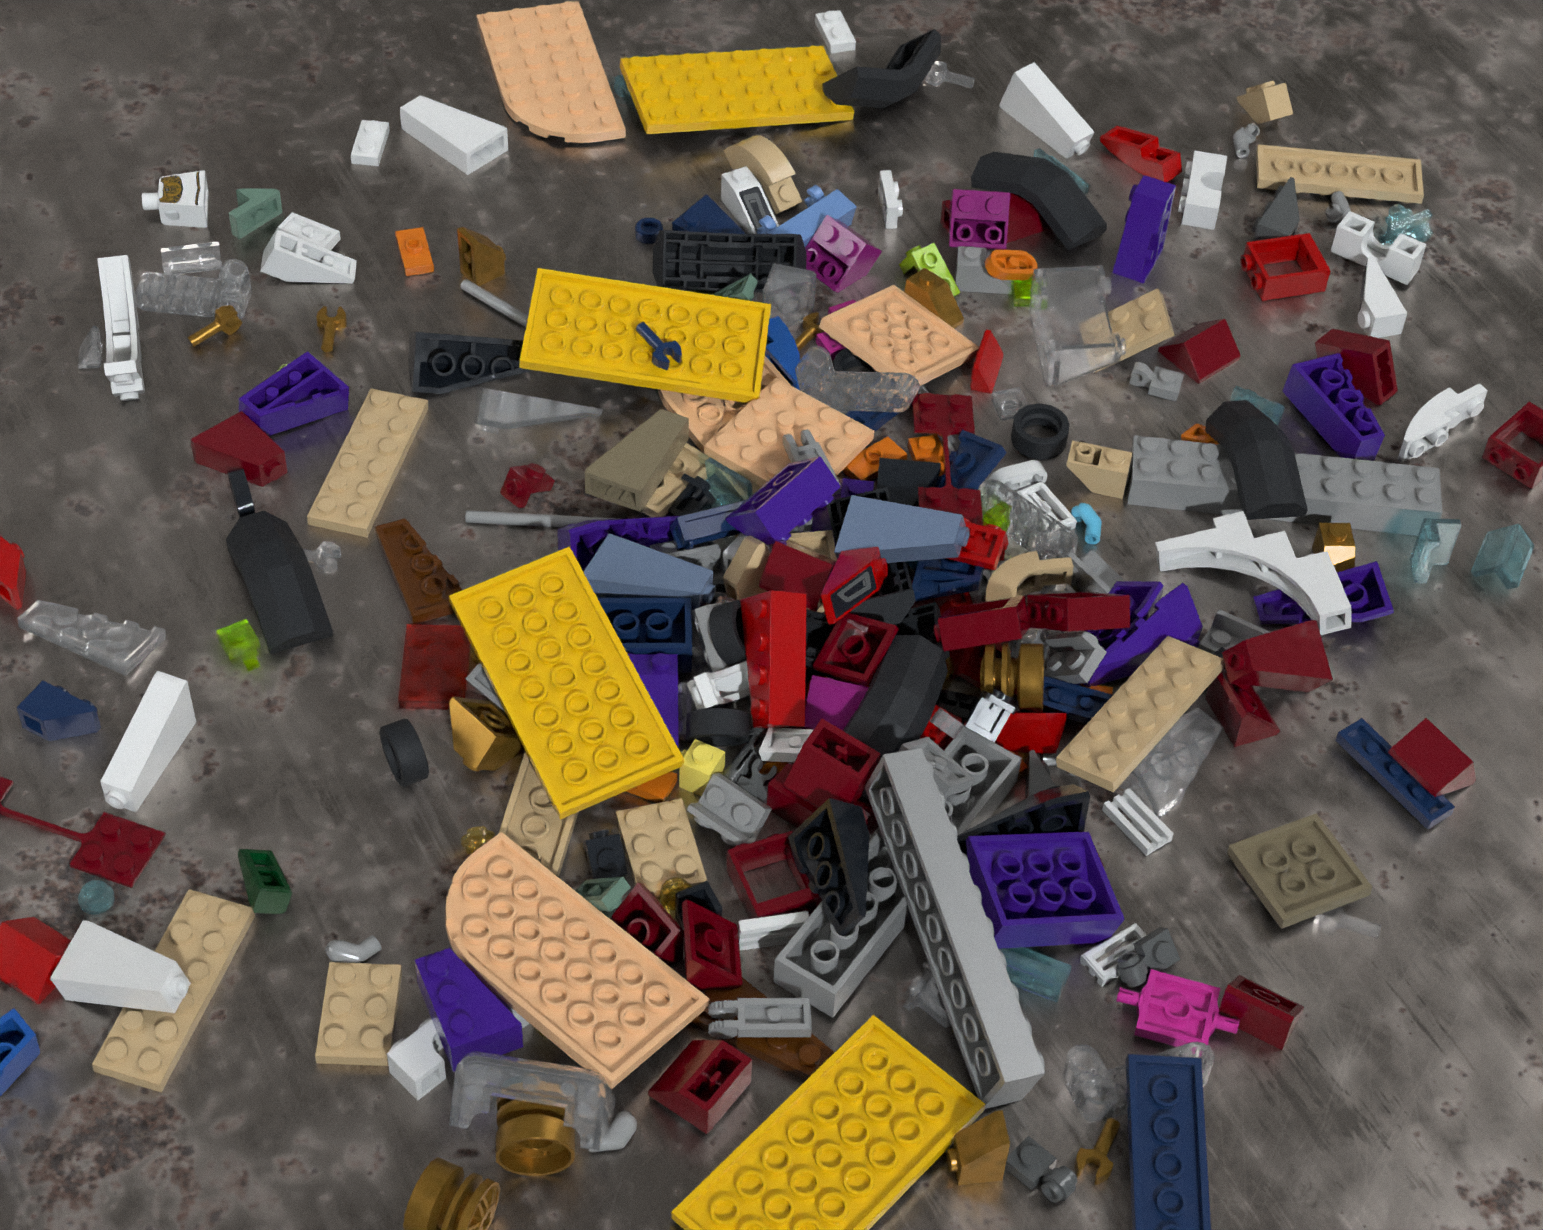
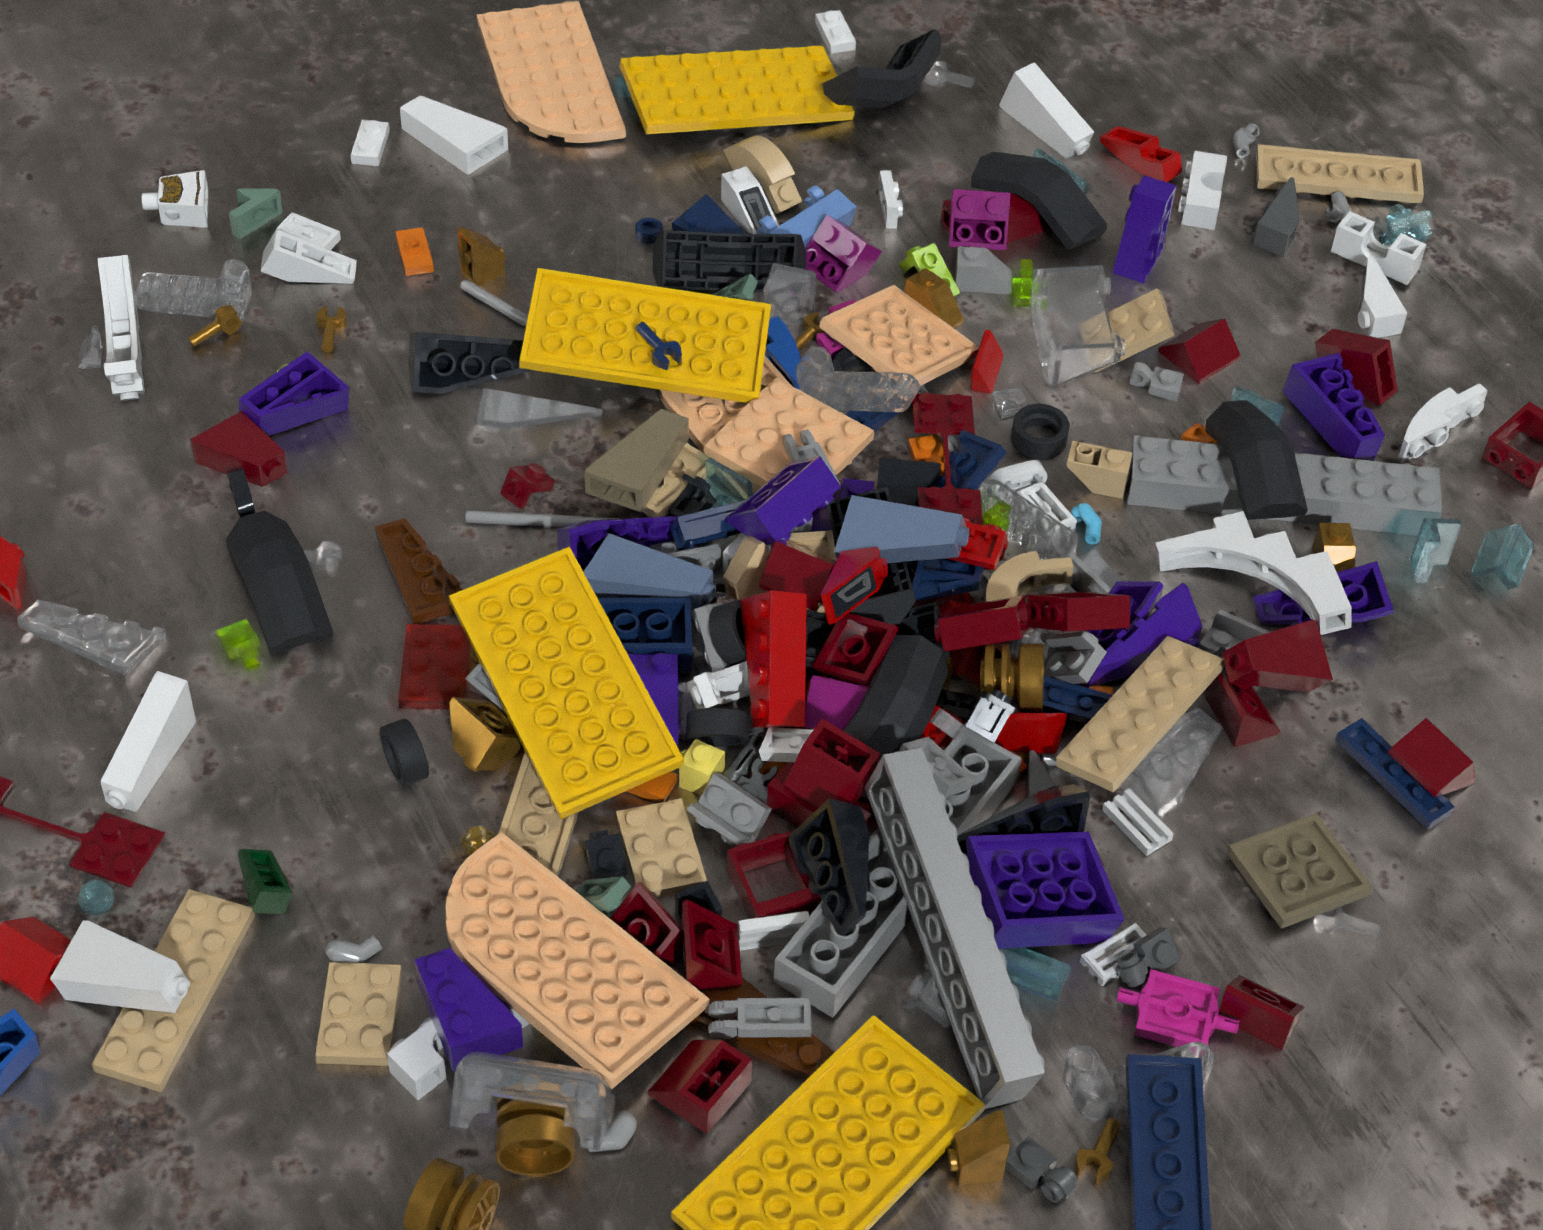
(57, 714): dark blue slope -> none
(191, 258): clear plate -> none
(368, 463): tan plate -> none
(669, 889): clear yellow plate -> none
(866, 463): orange plate -> none
(1010, 265): orange plate -> none
(1266, 102): tan slope -> none
(1284, 249): red window -> none

